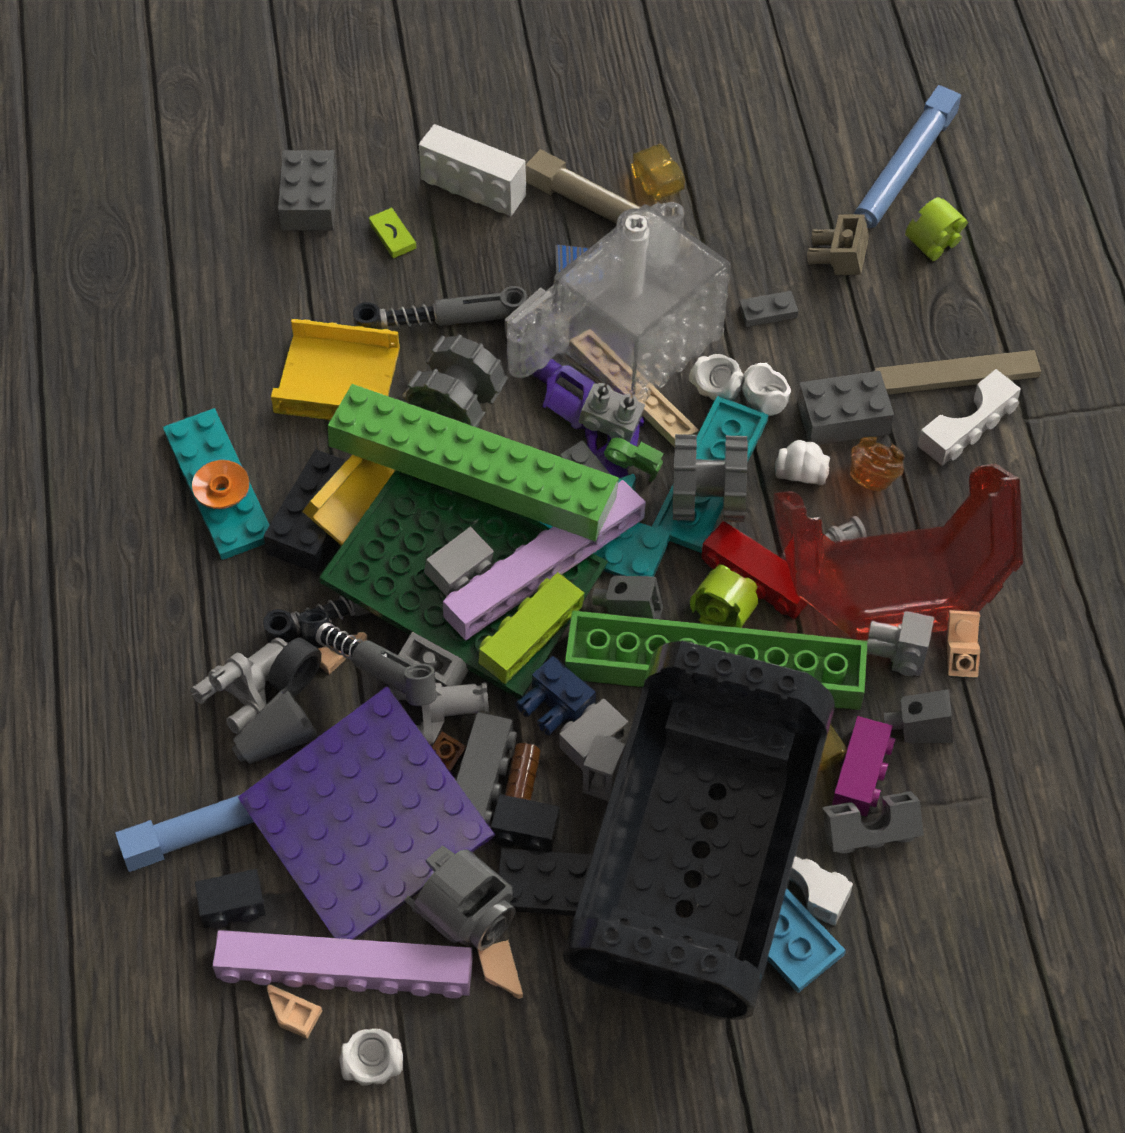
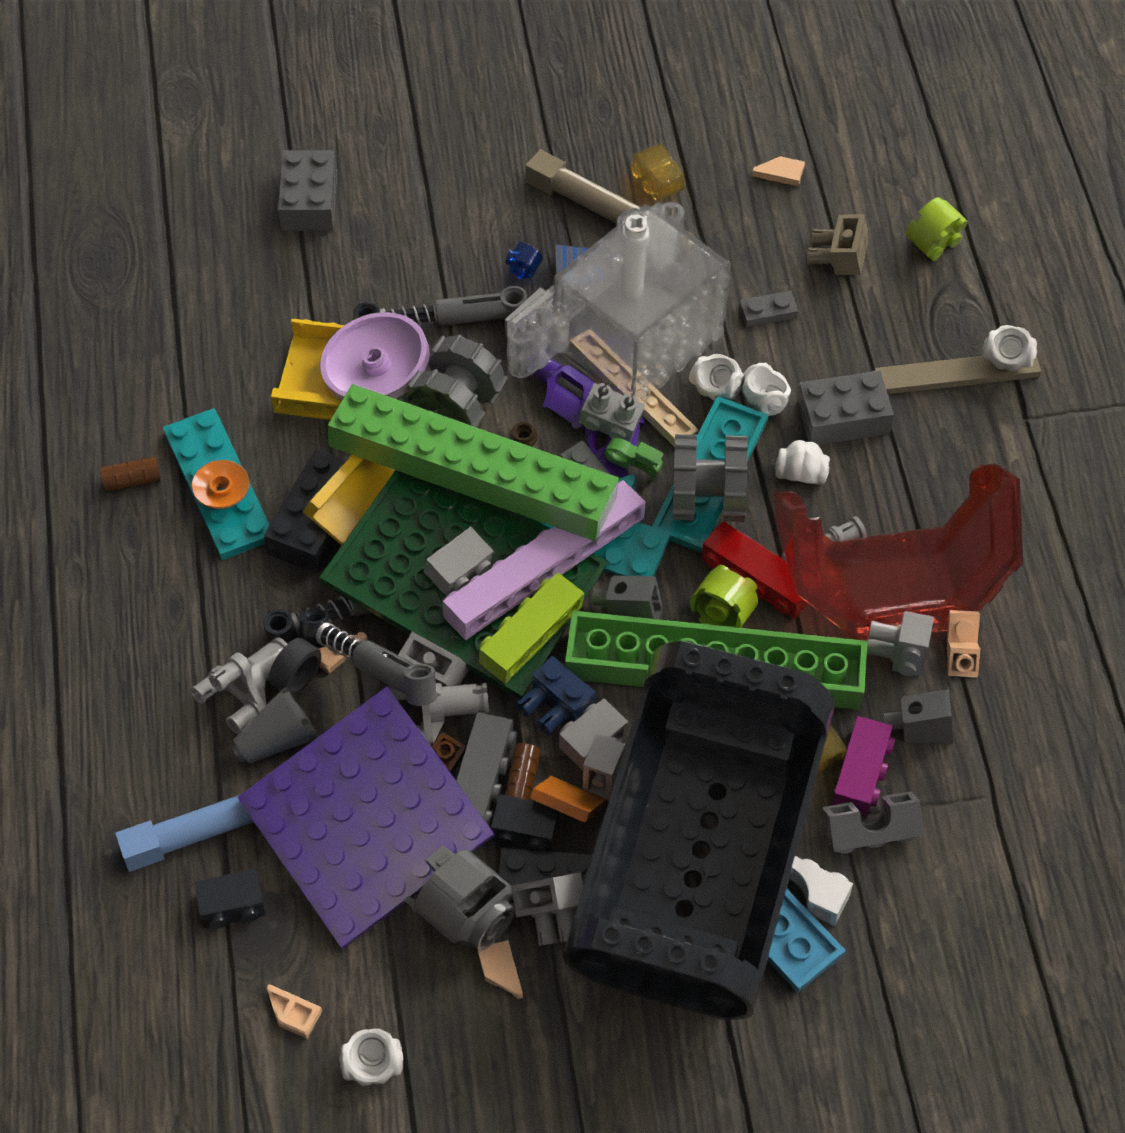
(130, 473): none -> reddish brown axle
(343, 963): lavender brick -> none
(376, 354): none -> lavender dish
(392, 232): lime tile -> none
(472, 170): white brick -> none
(524, 260): none -> clear blue plate
(524, 429): none -> dark brown plate
(549, 897): none -> light grey brick
(567, 799): none -> orange tile
(781, 170): none -> light nougat tile
(875, 464): clear orange cone -> none
(937, 115): medium blue brick -> none
(947, 436): white arch -> none
(1010, 348): none -> white hair

